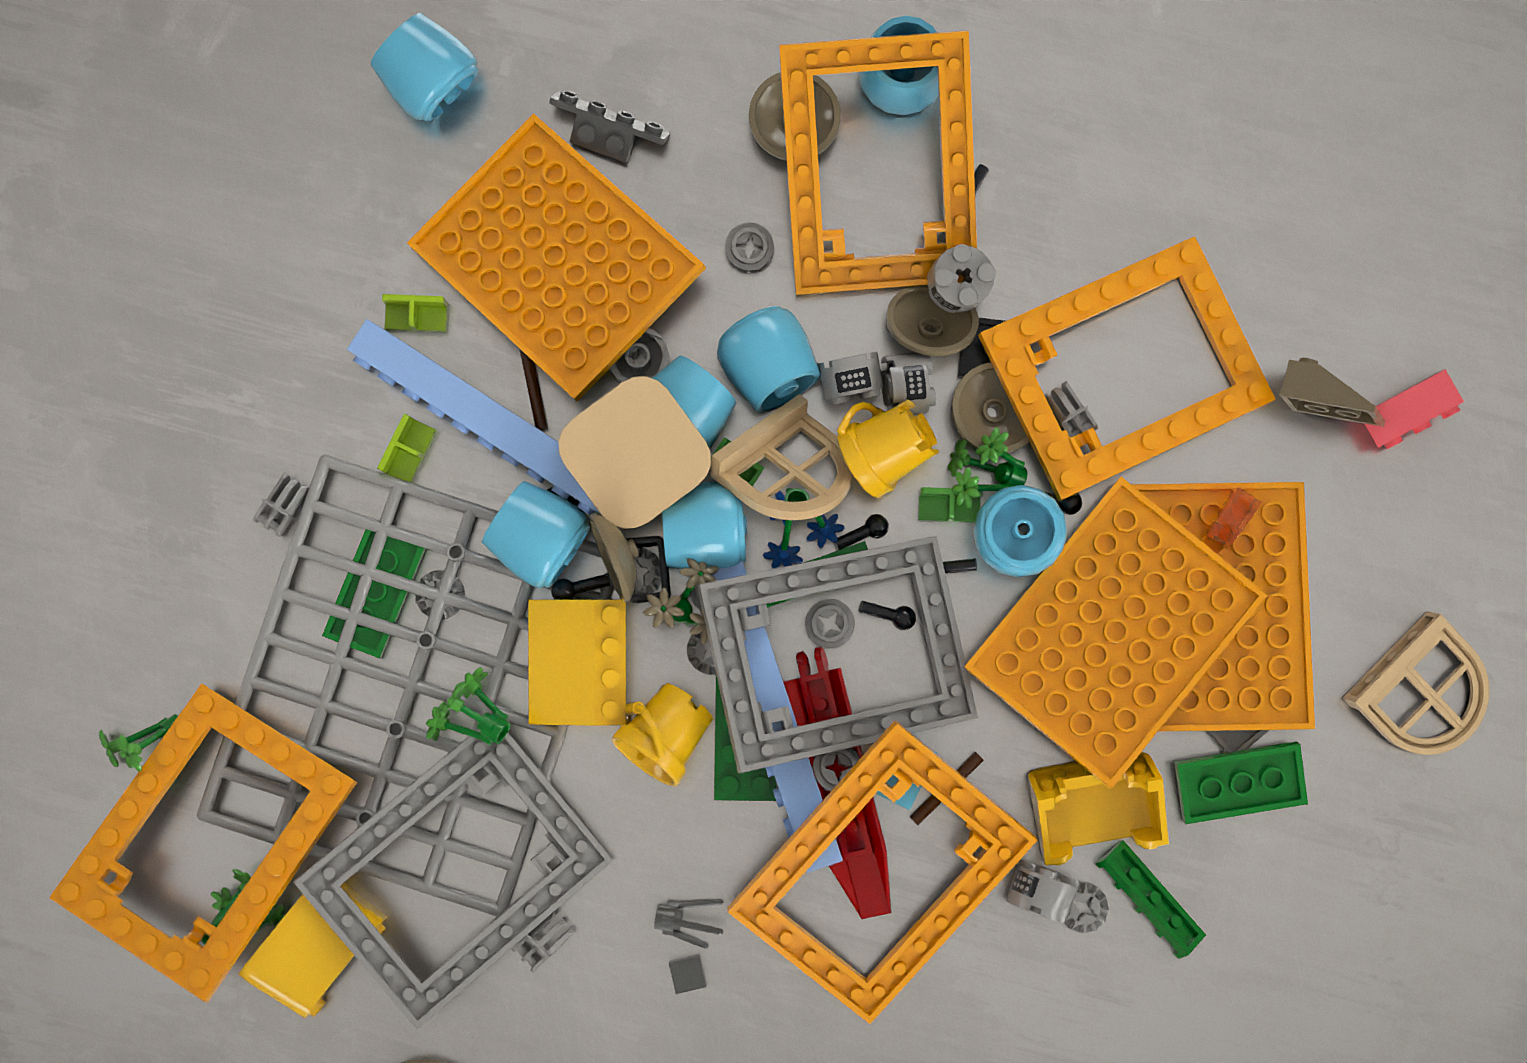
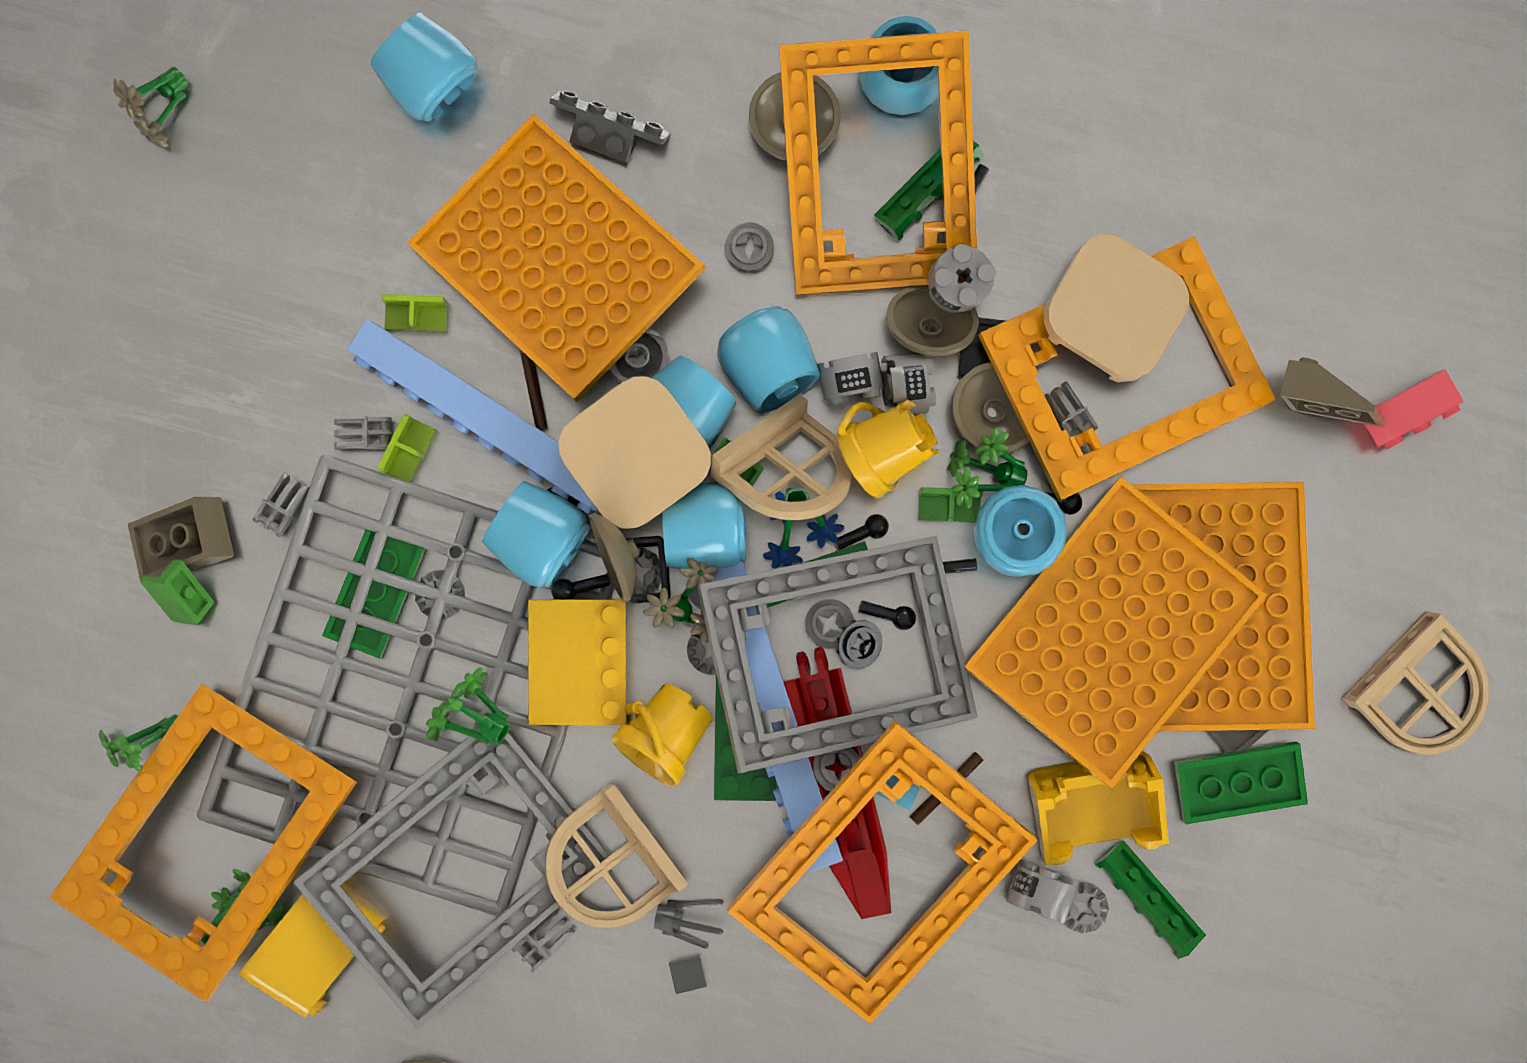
(168, 84): none -> plant
(179, 593): none -> bright green panel
(184, 532): none -> dark tan slope
(365, 433): none -> light grey arm
(638, 840): none -> tan window
(869, 648): none -> gear
(915, 195): none -> green hinge
(1116, 307): none -> tan tile
(1232, 517): clear orange leg -> none

